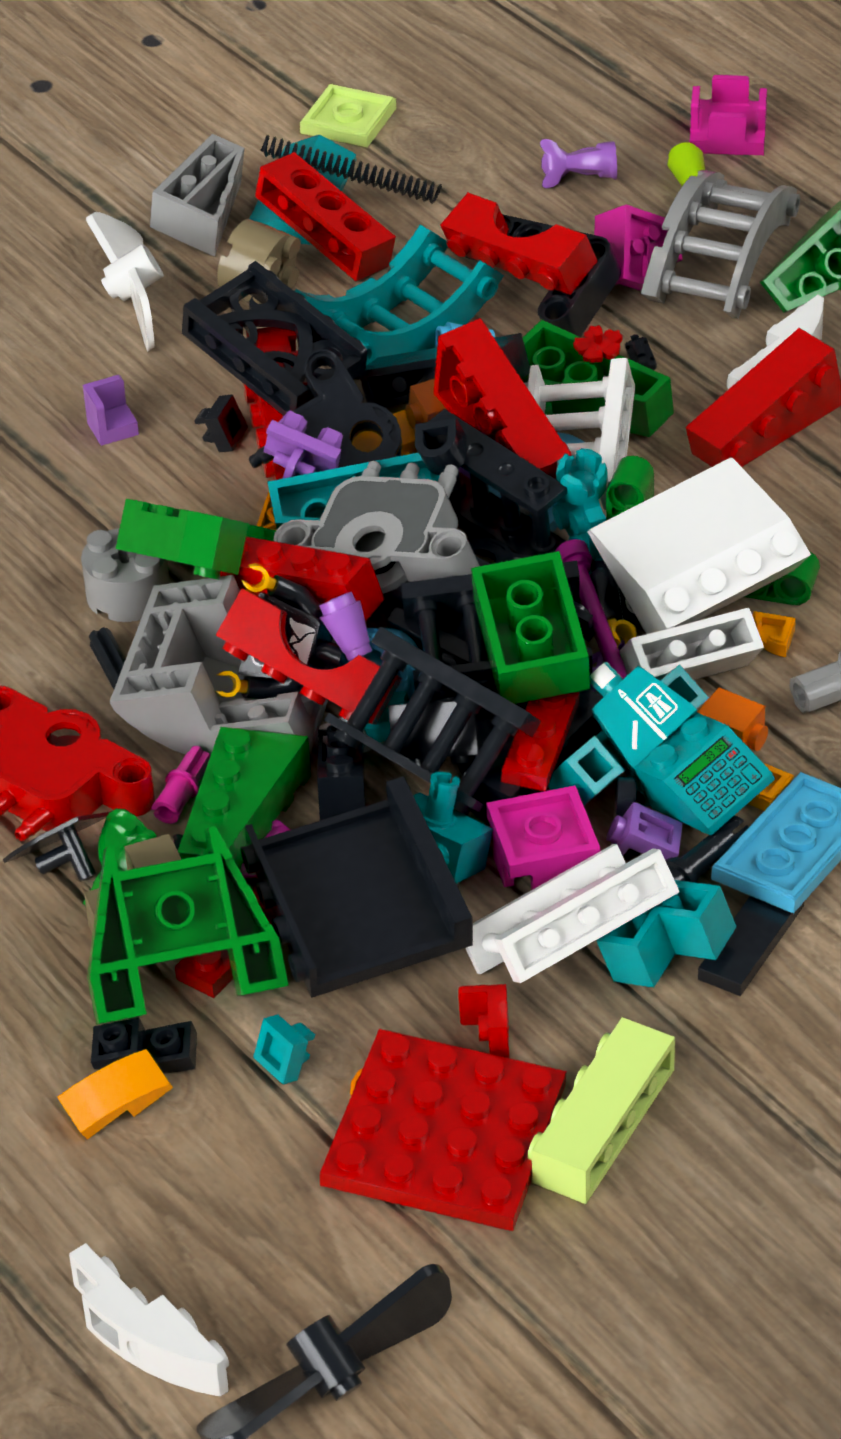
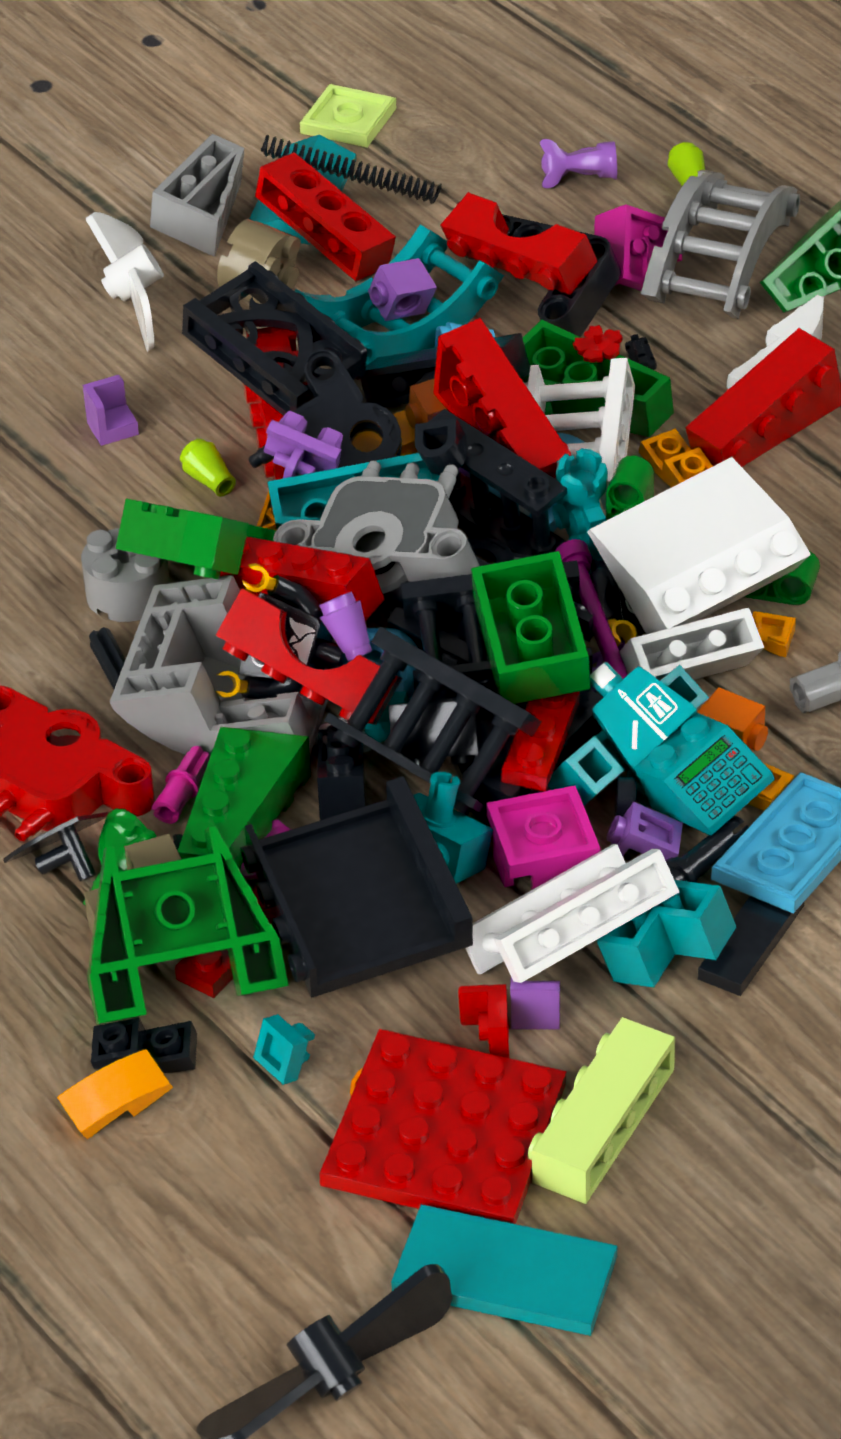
(145, 1334): white slope -> none
(206, 465): none -> lime cone
(223, 422): black tile -> none
(402, 289): none -> medium lavender brick
(511, 1268): none -> teal tile
(535, 1005): none -> medium lavender panel
(673, 457): none -> light orange slope
(729, 119): dark pink panel -> none

